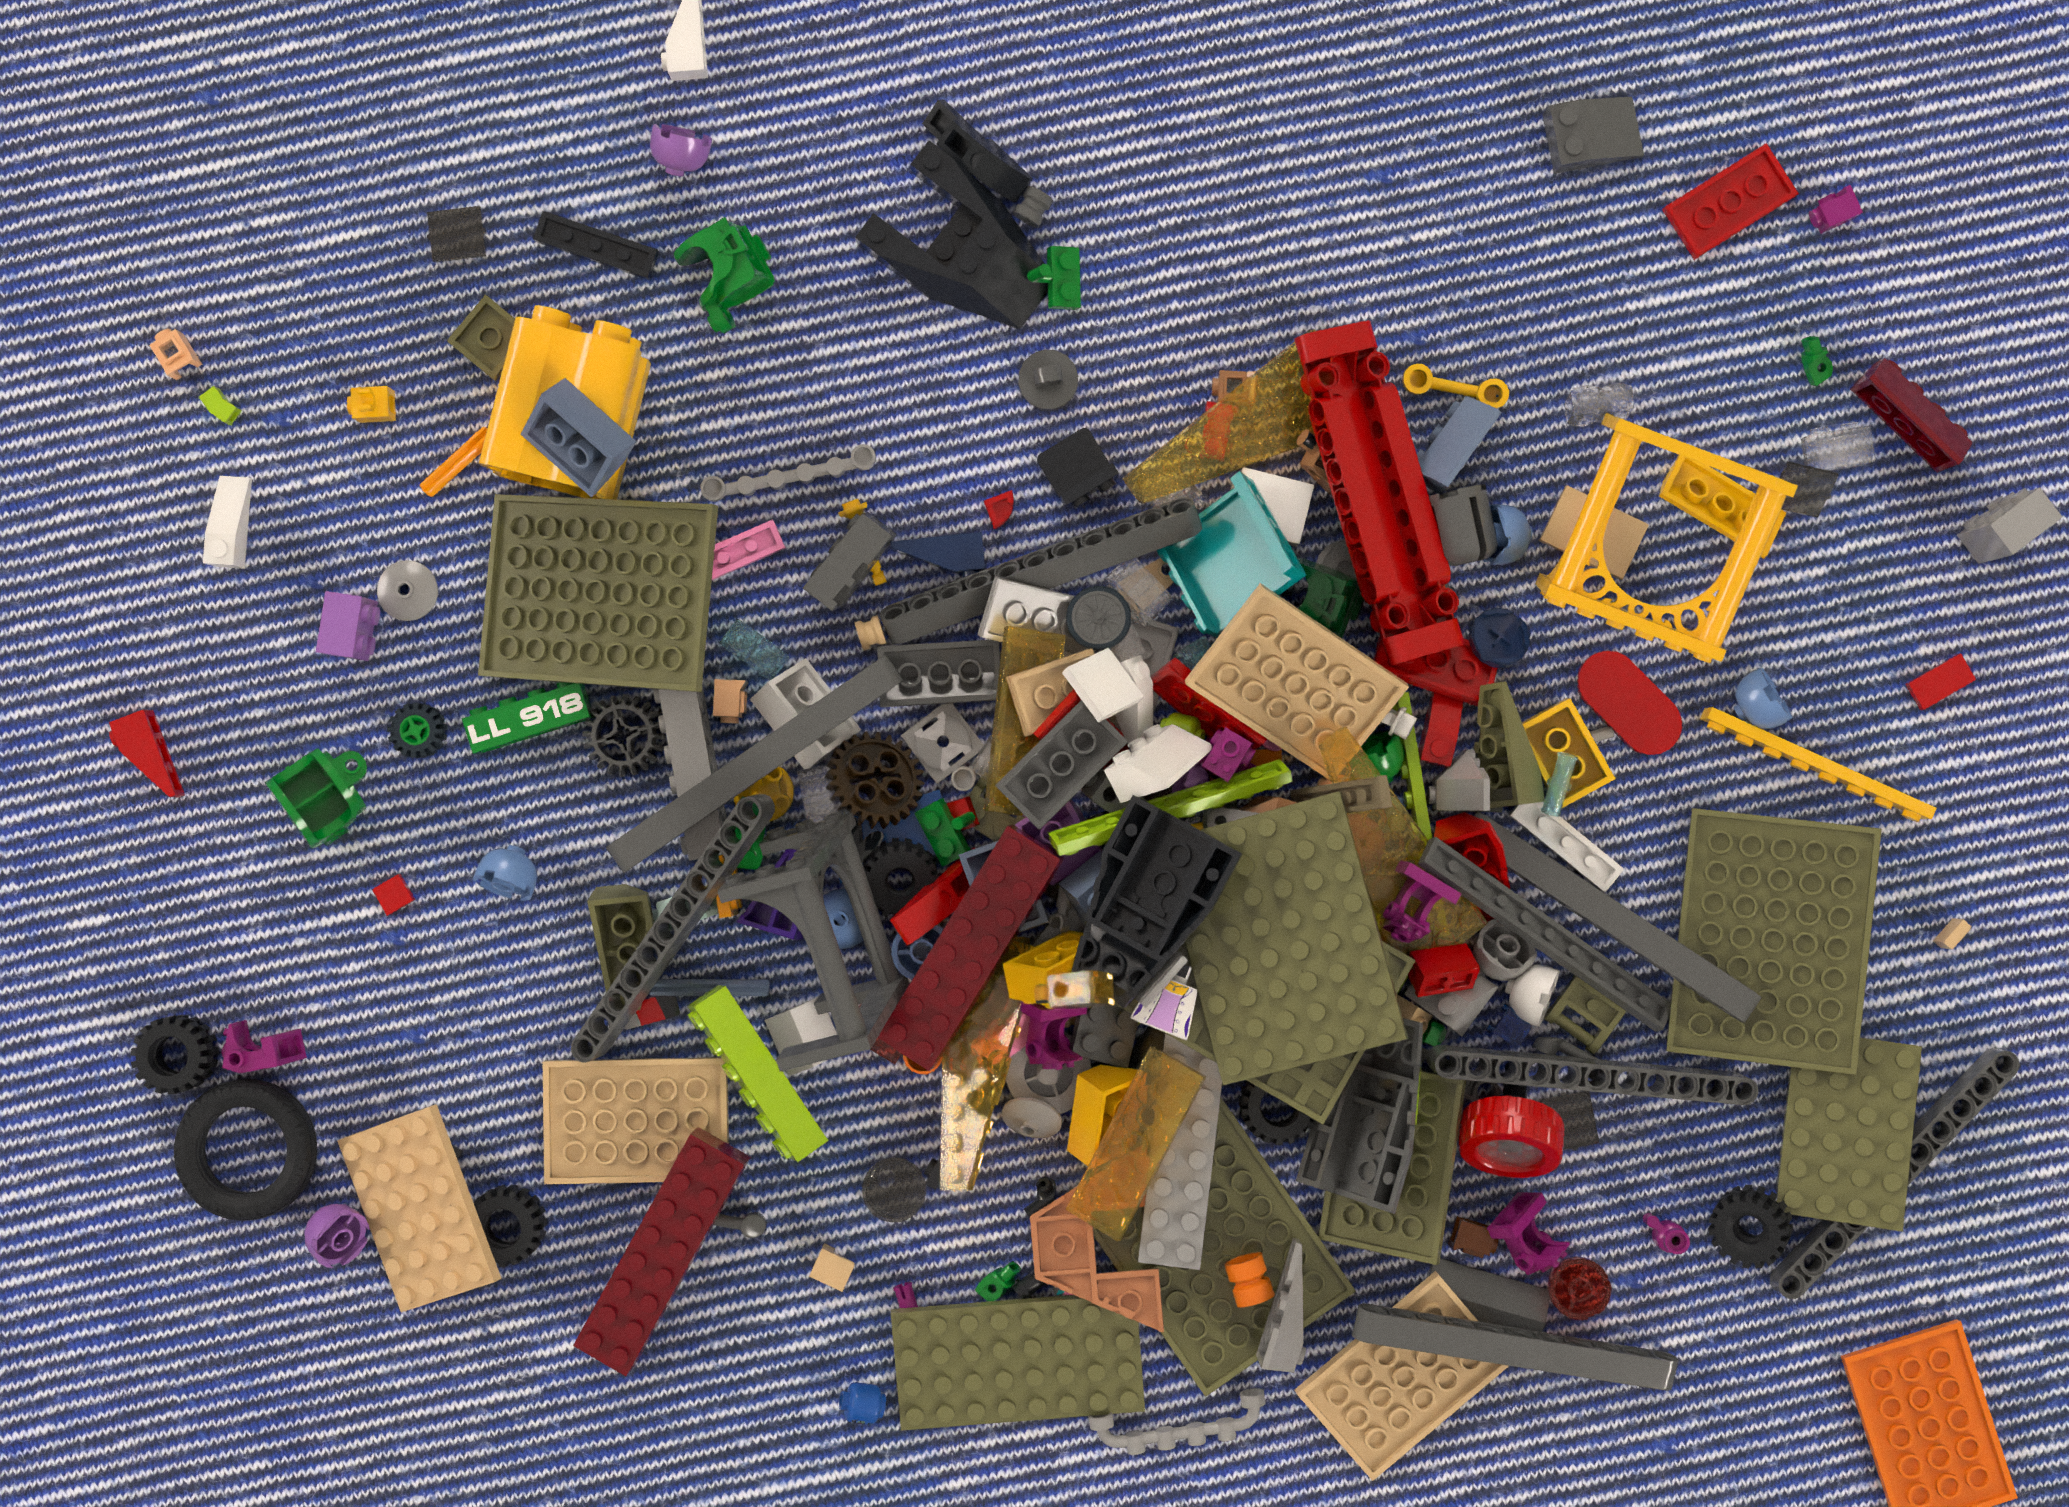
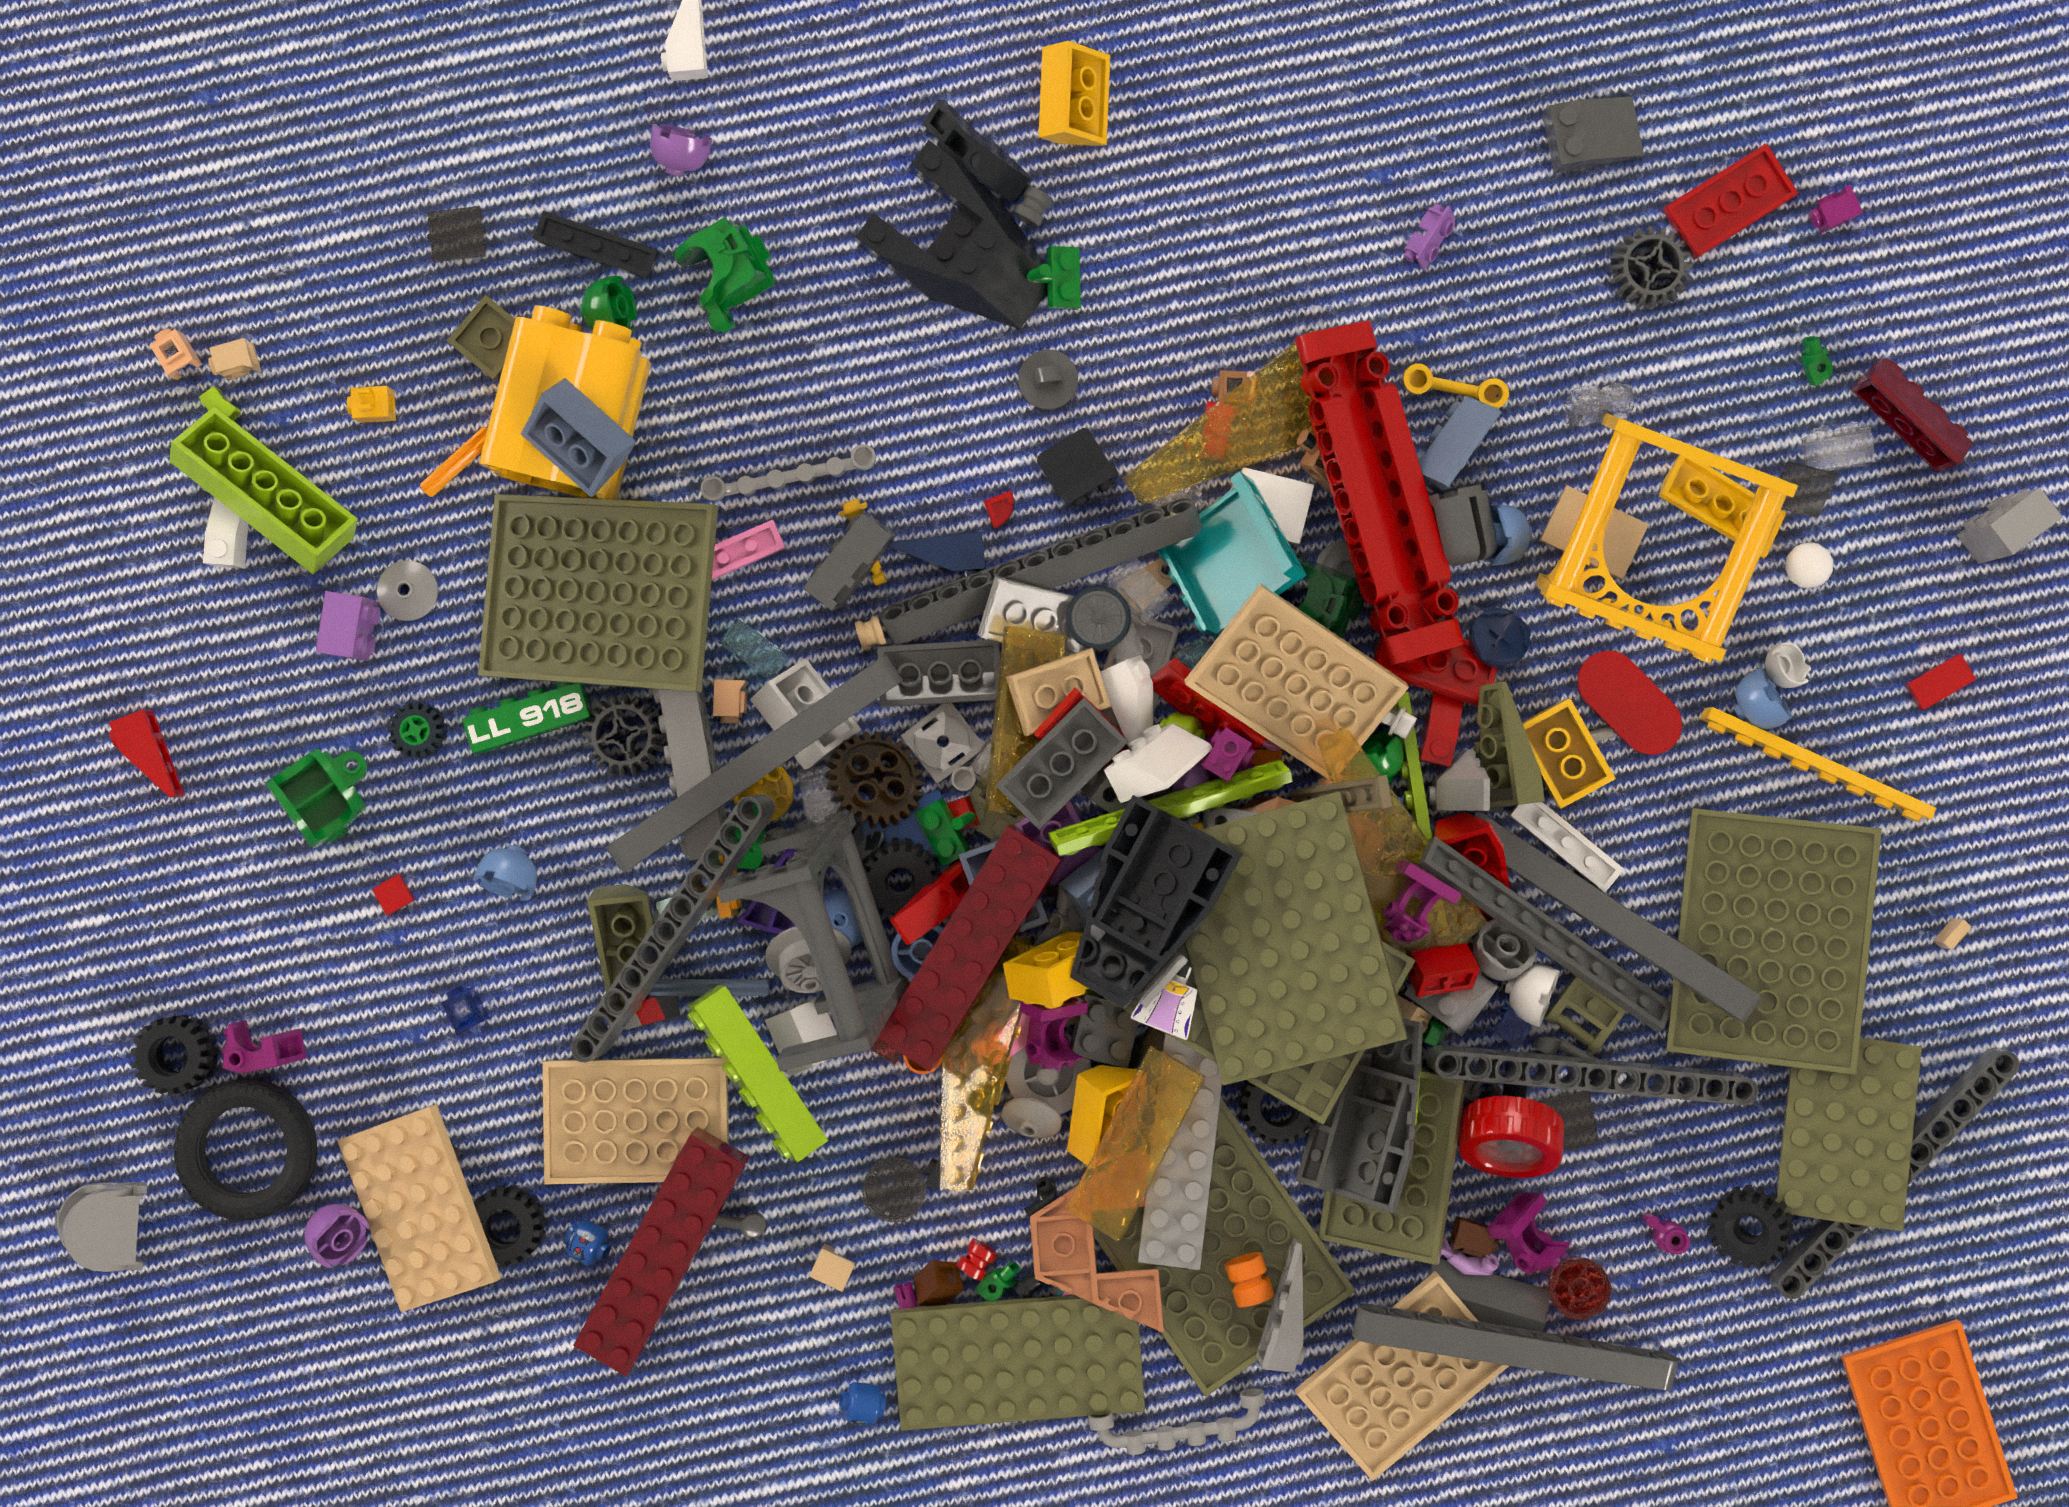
(101, 1225): none -> light grey animal
(234, 359): none -> tan window
(263, 490): none -> lime brick
(464, 1009): none -> clear blue window
(587, 1242): none -> blue head
(608, 302): none -> green cylinder
(792, 961): none -> light grey wheel
(938, 1283): none -> reddish brown panel
(976, 1260): none -> red wheel
(1074, 95): none -> yellow slope
(1076, 990): clear yellow torso -> none
(1103, 684): white tile -> none
(1438, 225): none -> medium lavender hinge
(1469, 1265): none -> lavender arm
(1559, 784): clear light blue pin -> none
(1662, 269): none -> dark grey gear
(1786, 665): none -> white hair
(1809, 565): none -> white hair

